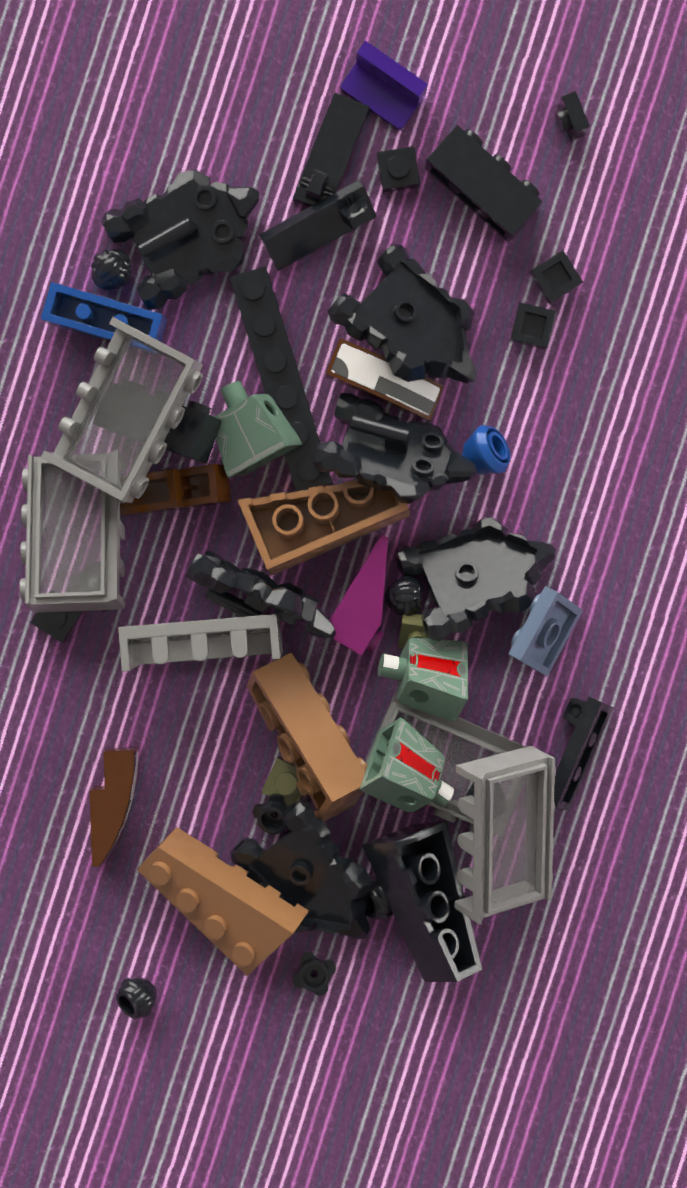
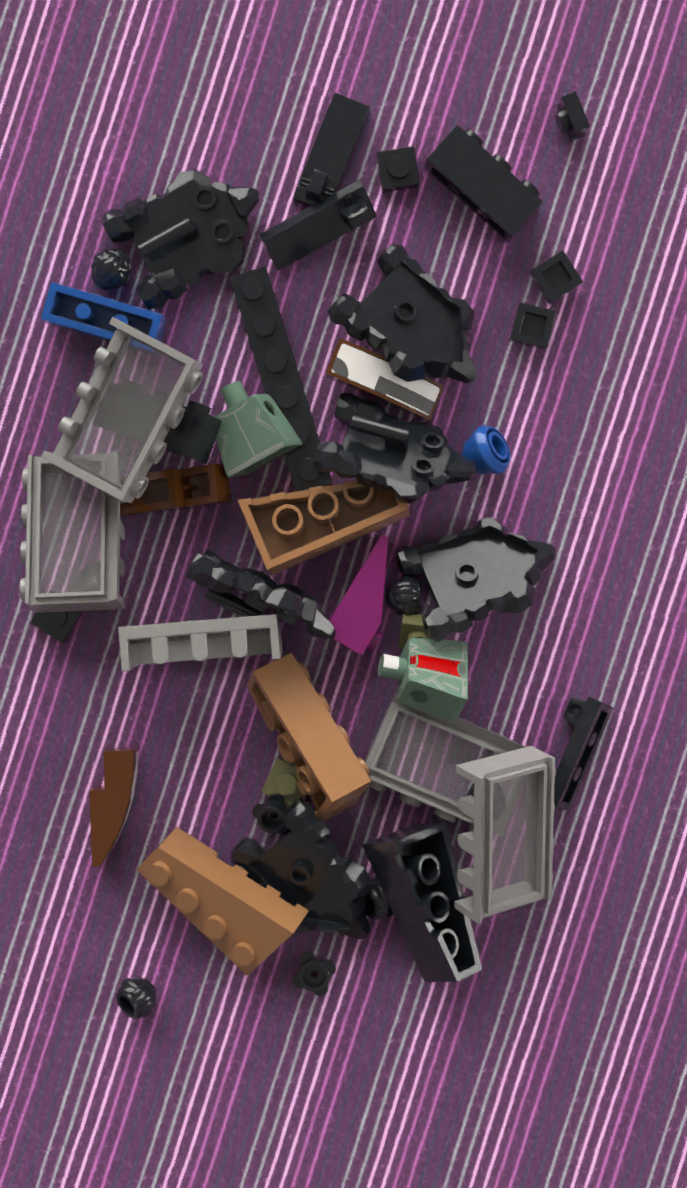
(384, 86): dark purple panel -> none
(405, 769): sand green torso -> none
(545, 631): sand blue plate -> none

